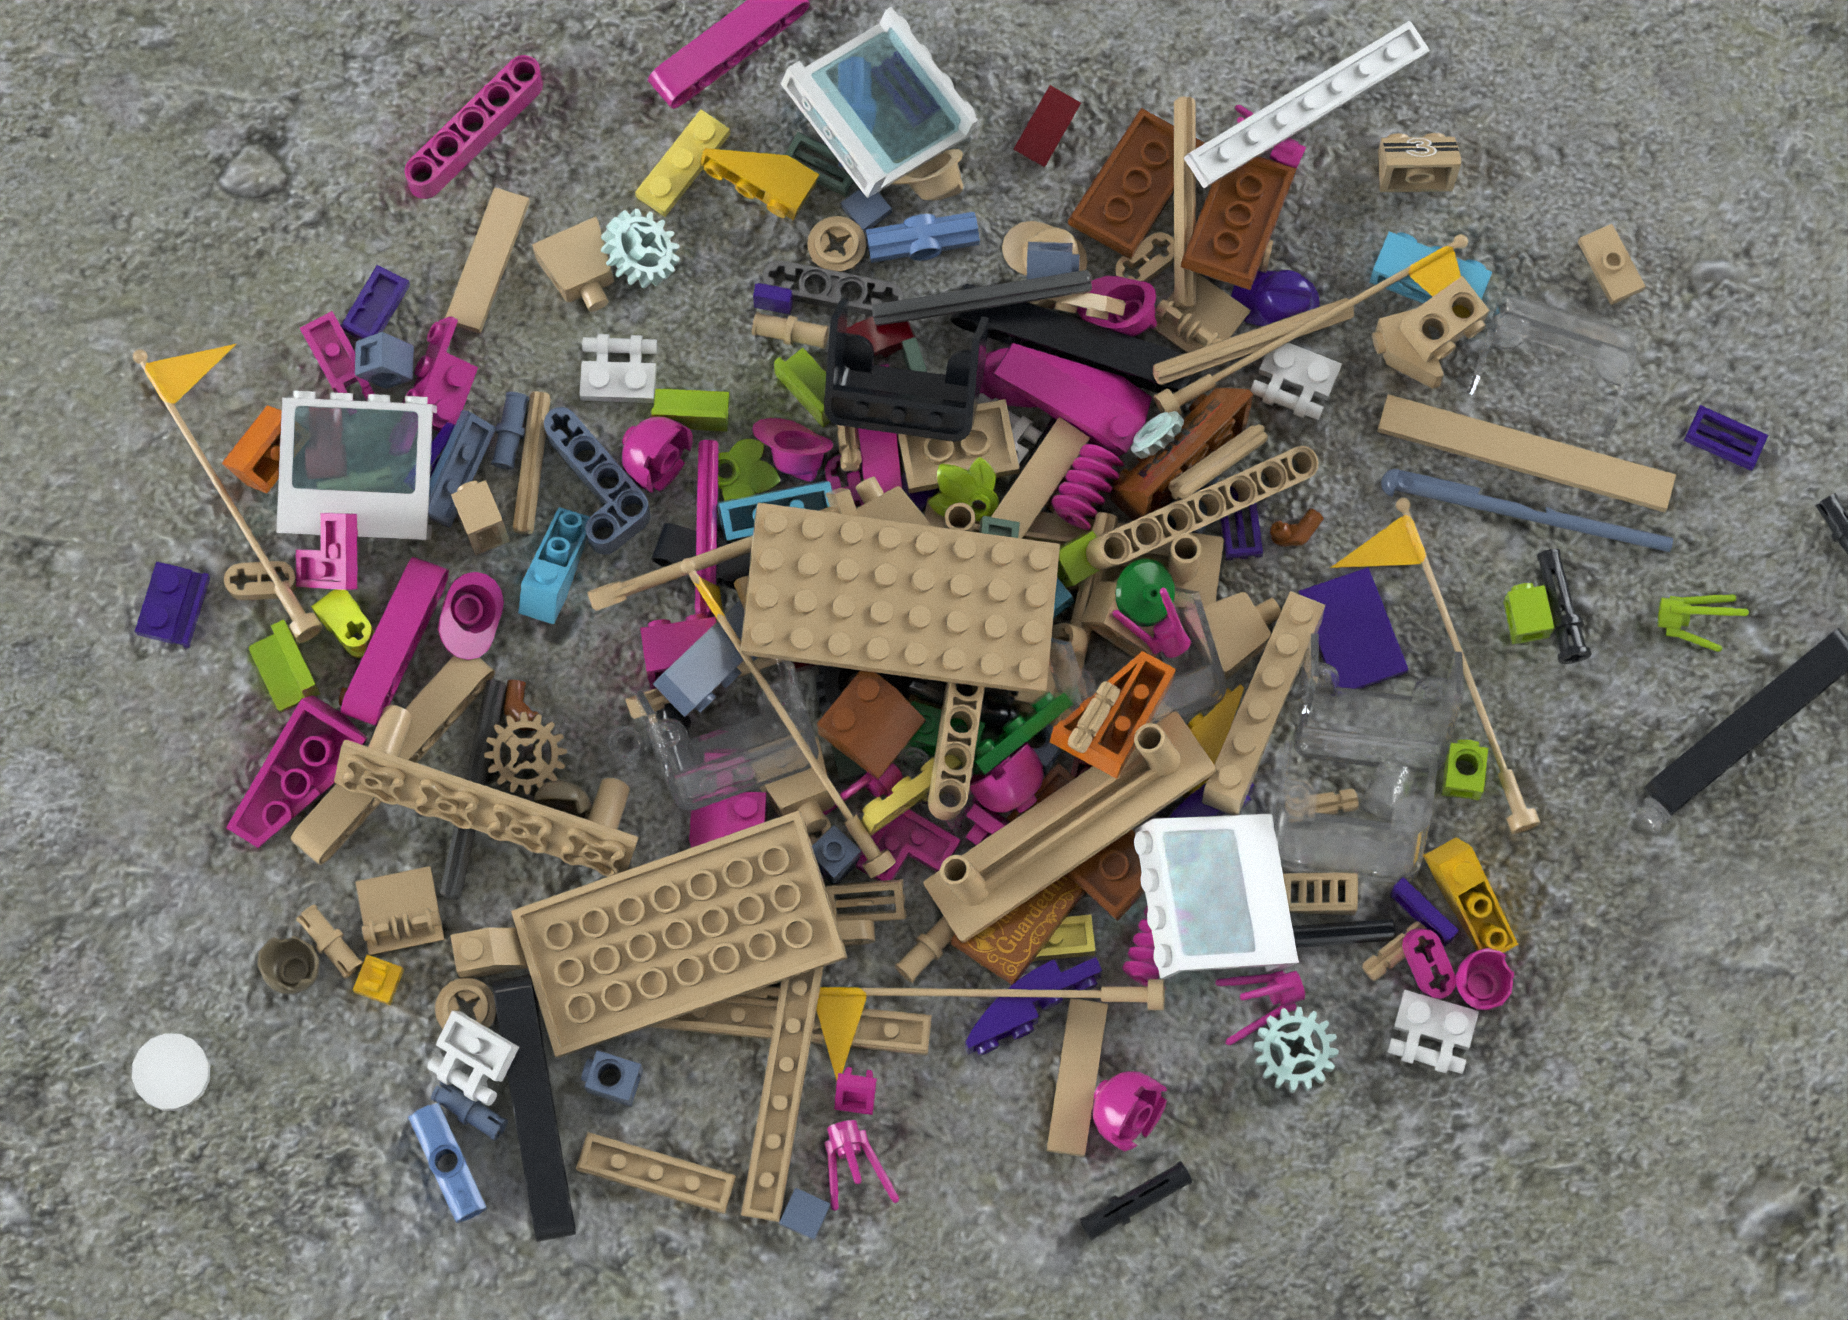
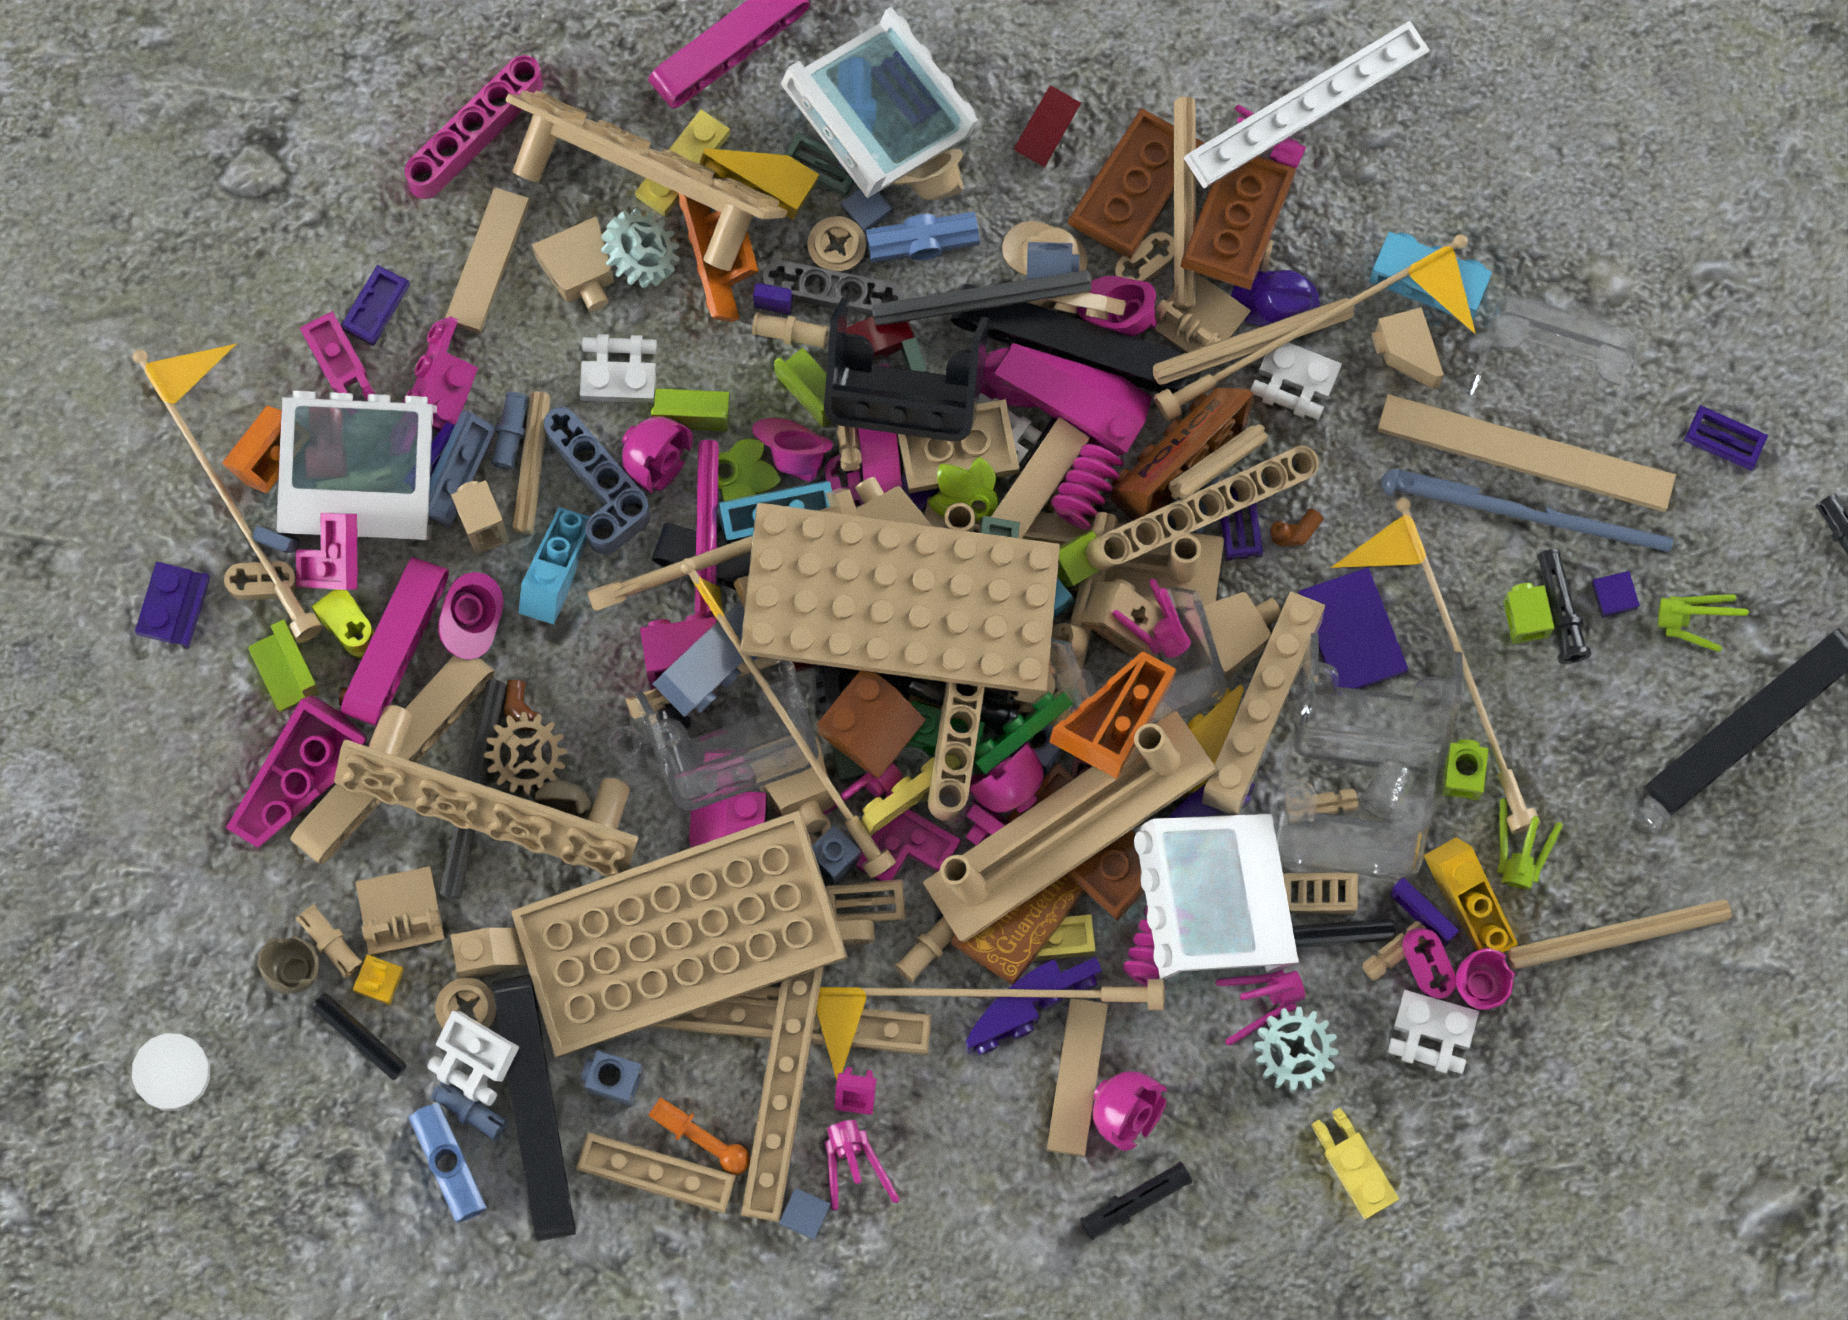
(275, 540): none -> sand blue tile
(359, 1036): none -> black axle
(384, 360): sand blue brick -> none
(716, 281): none -> orange bracket
(730, 197): none -> tan piece
(733, 1158): none -> orange pin
(1093, 717): tan axle -> none
(1139, 591): green piece -> none
(1156, 434): light aqua gear -> none
(1356, 1167): none -> light yellow hinge
(1418, 163): tan slope -> none
(1438, 313): tan brick -> none
(1519, 870): none -> lime plant
(1611, 264): tan plate -> none
(1615, 594): none -> dark purple tile
(1619, 934): none -> tan axle

